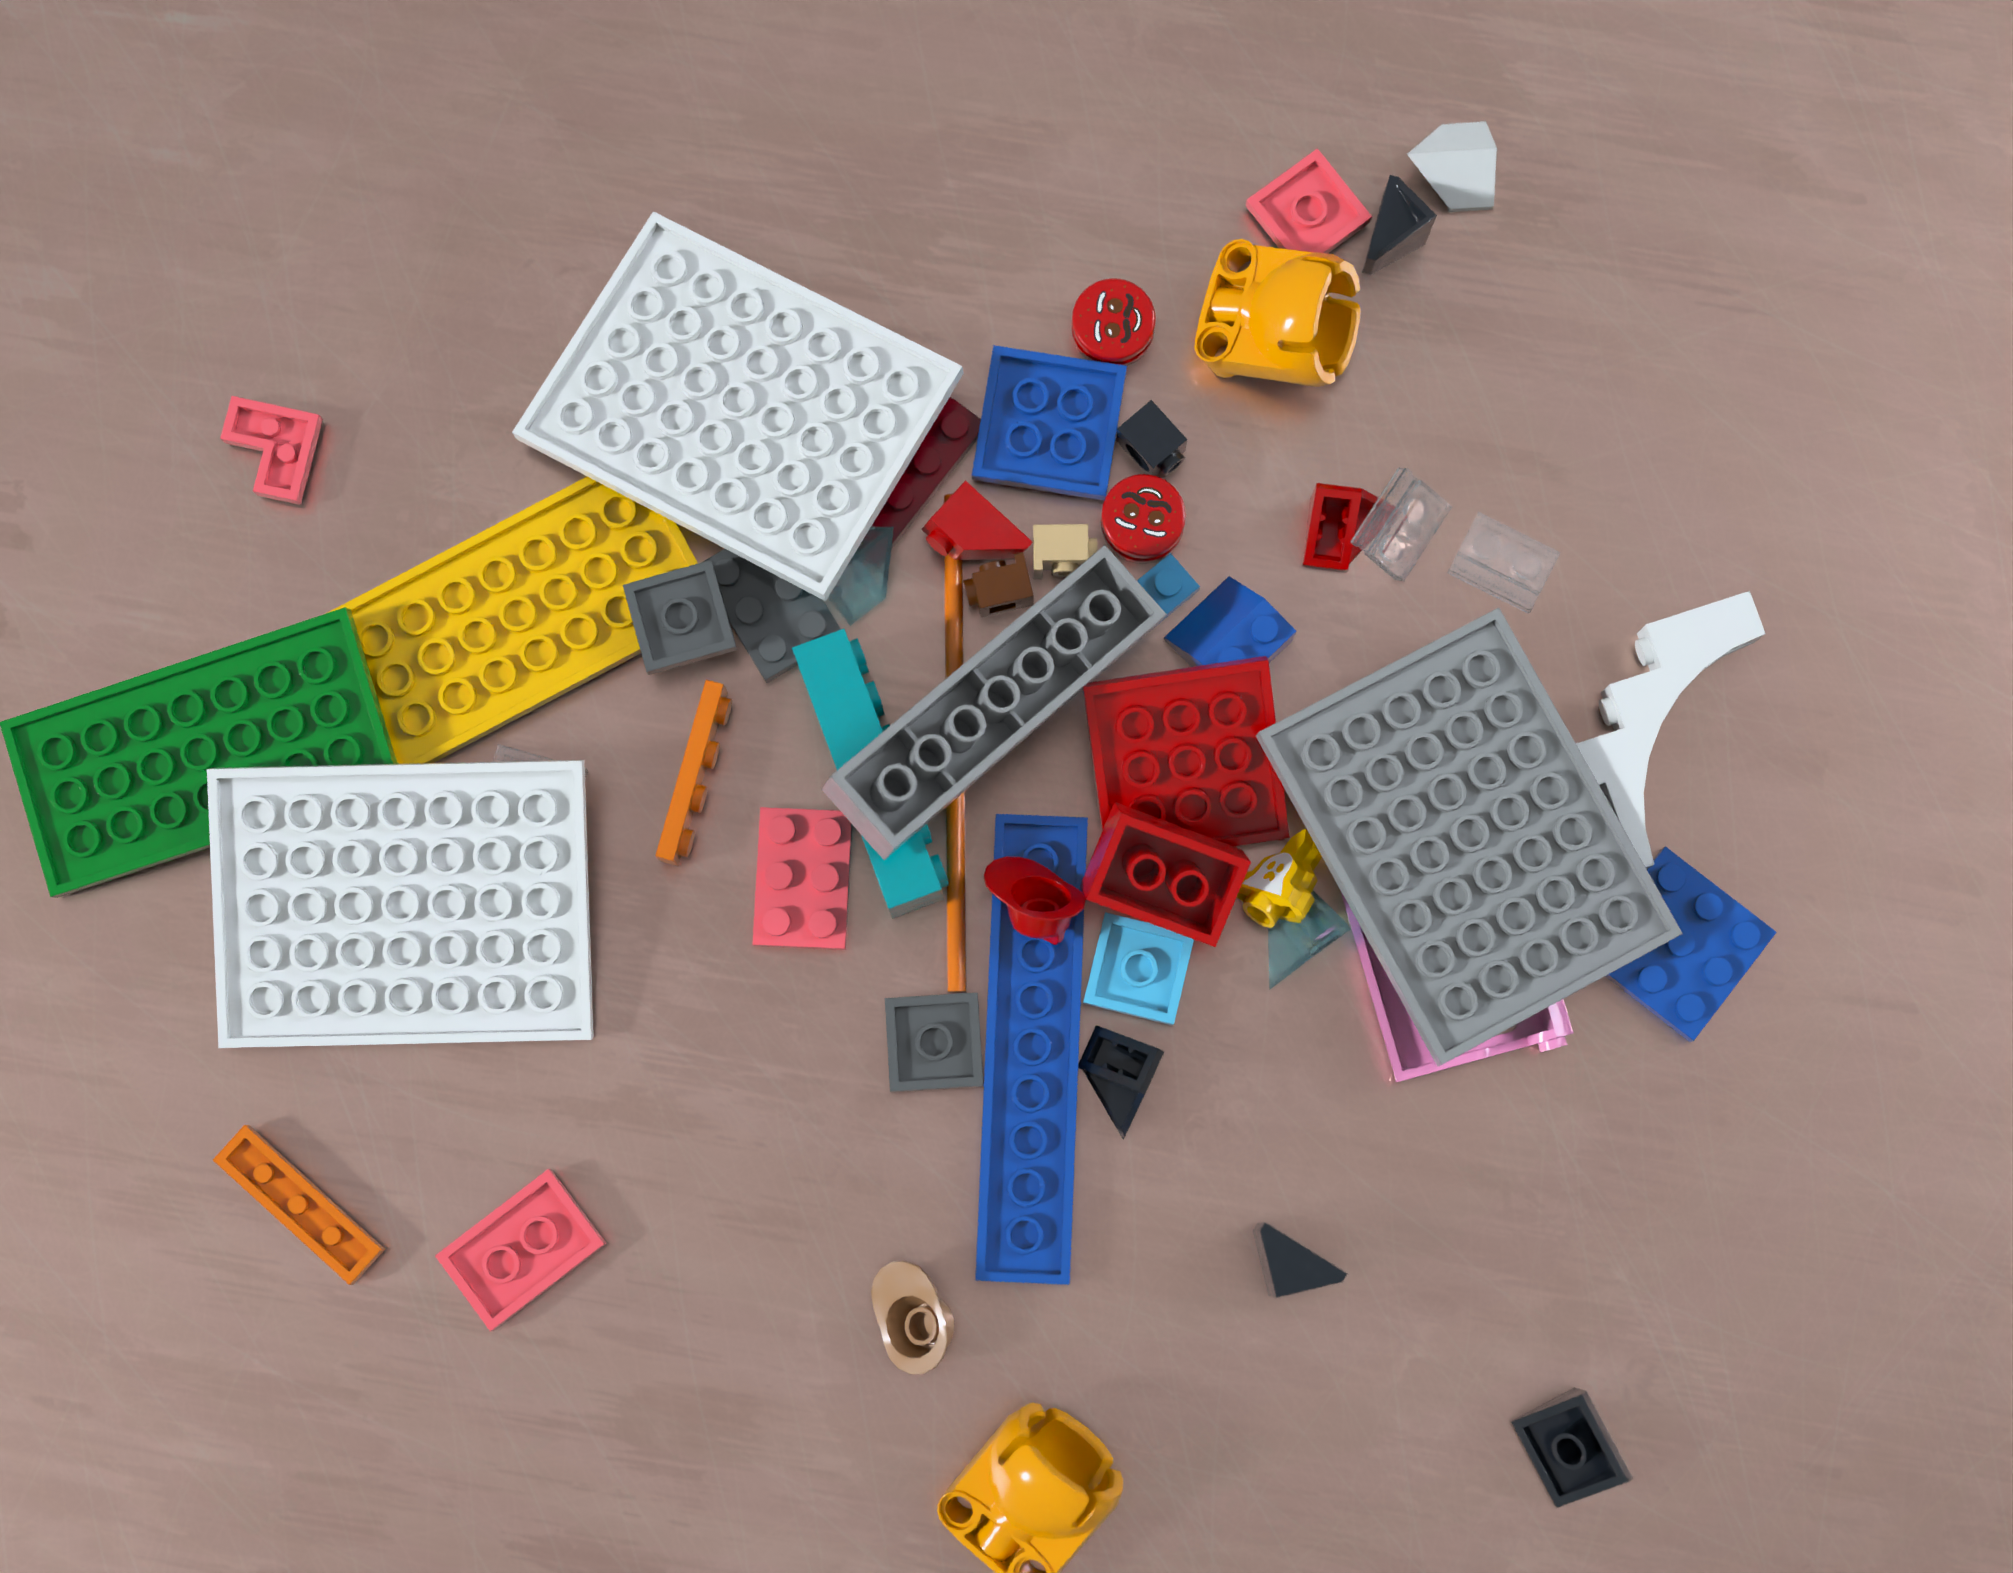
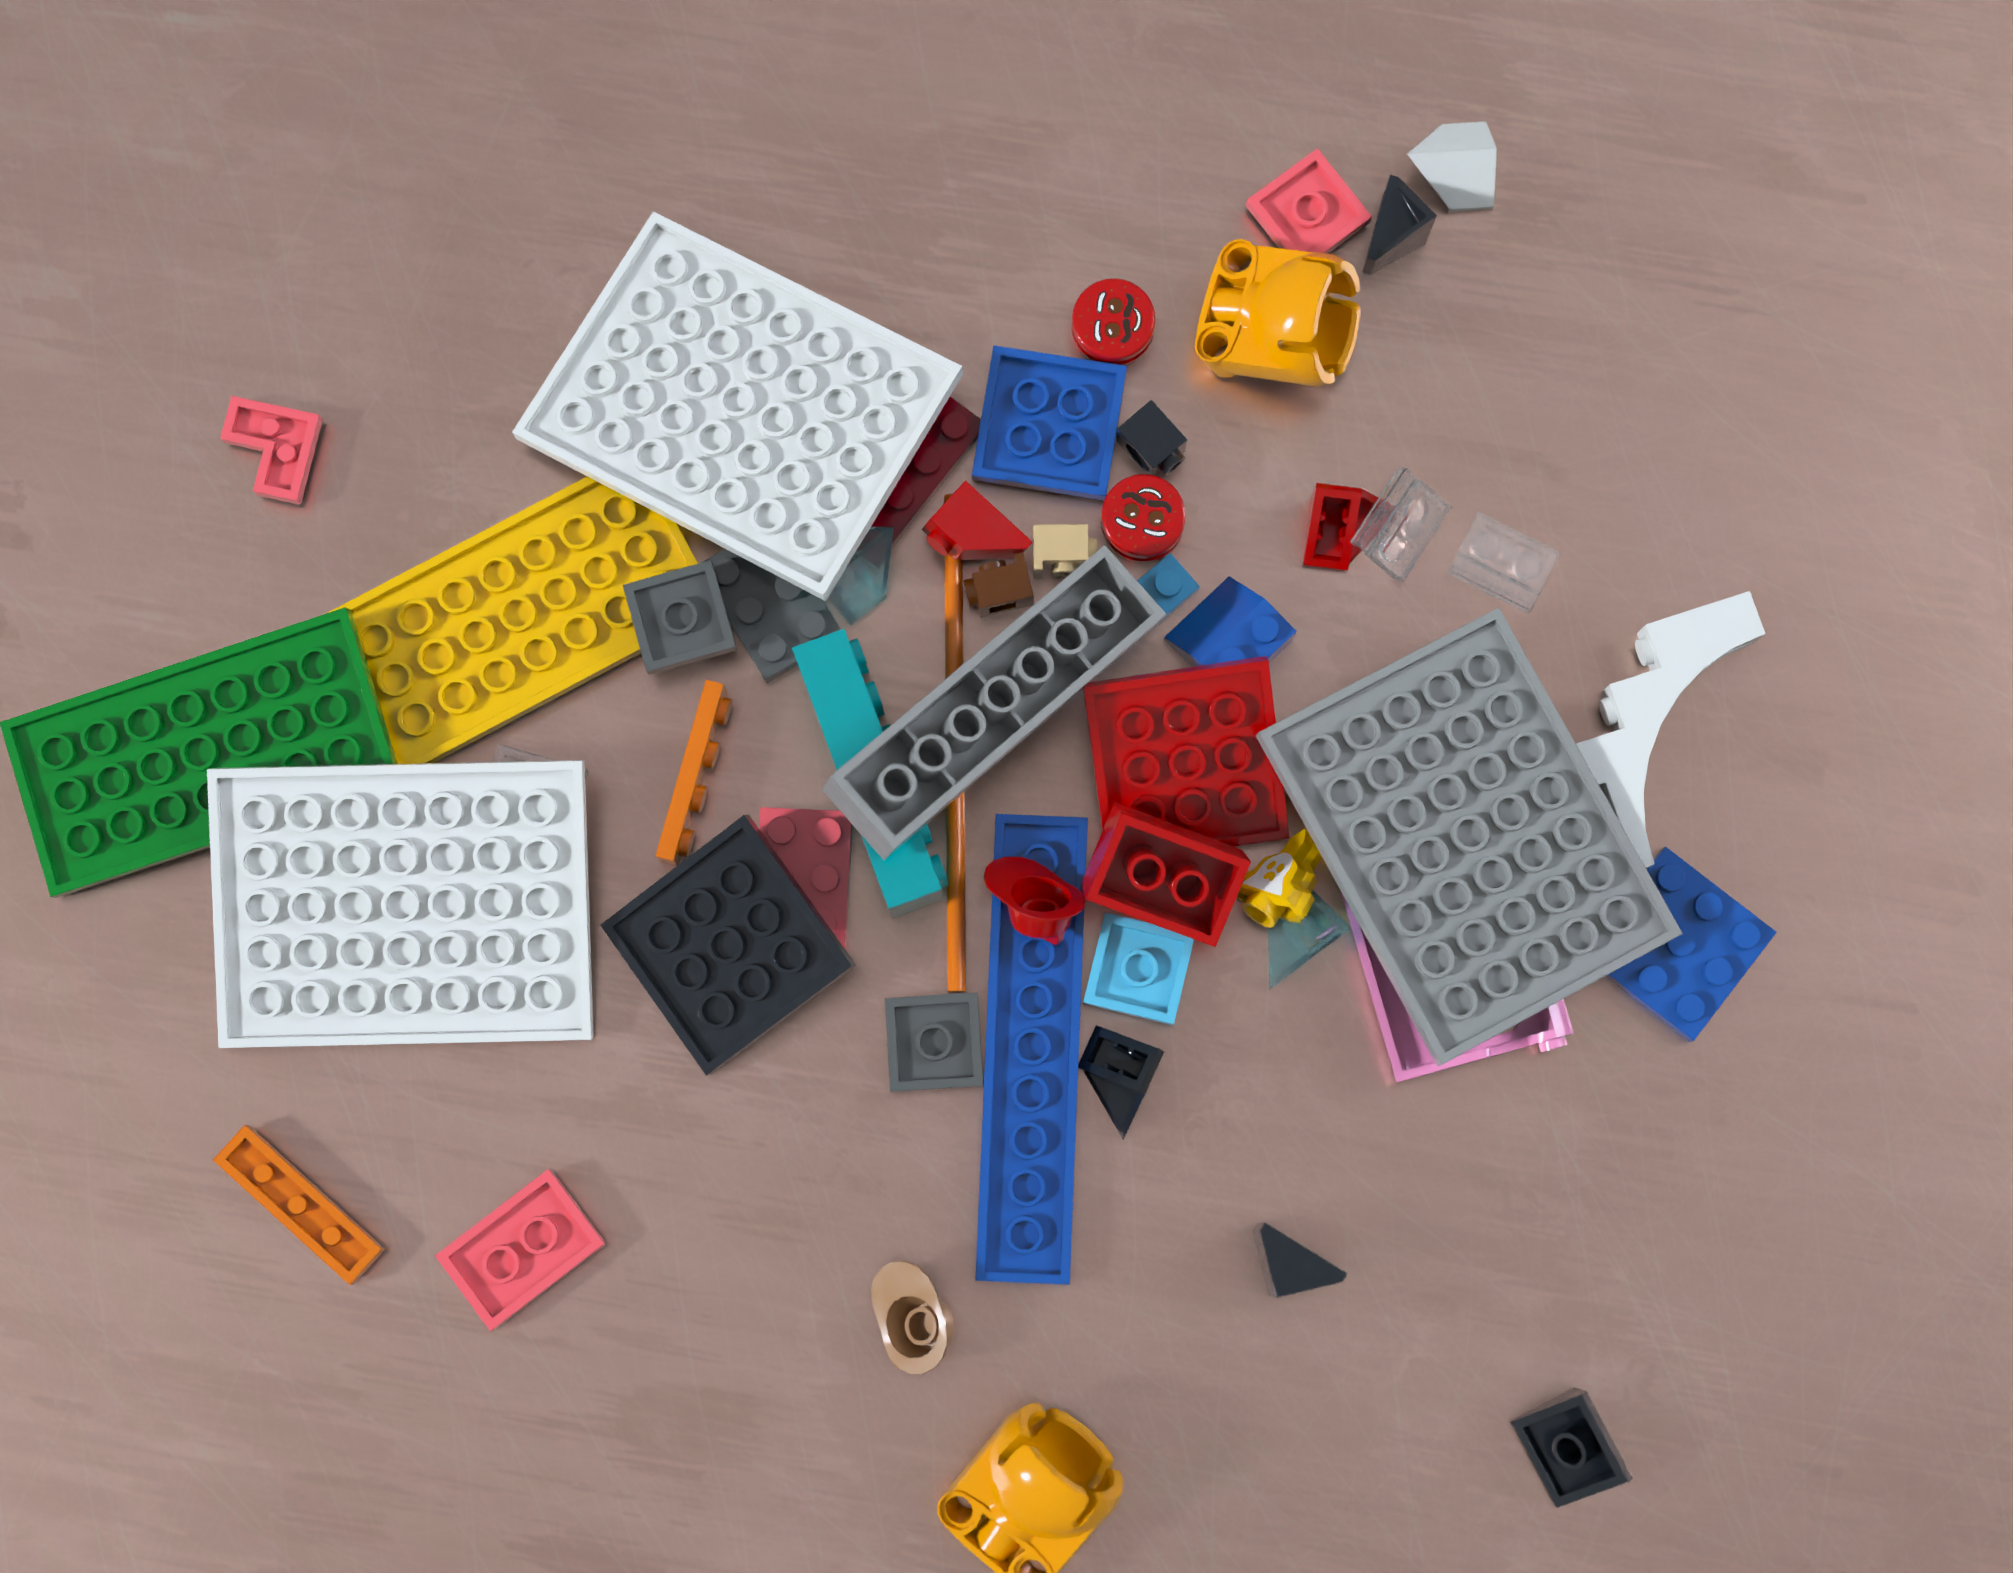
(727, 944): none -> black plate

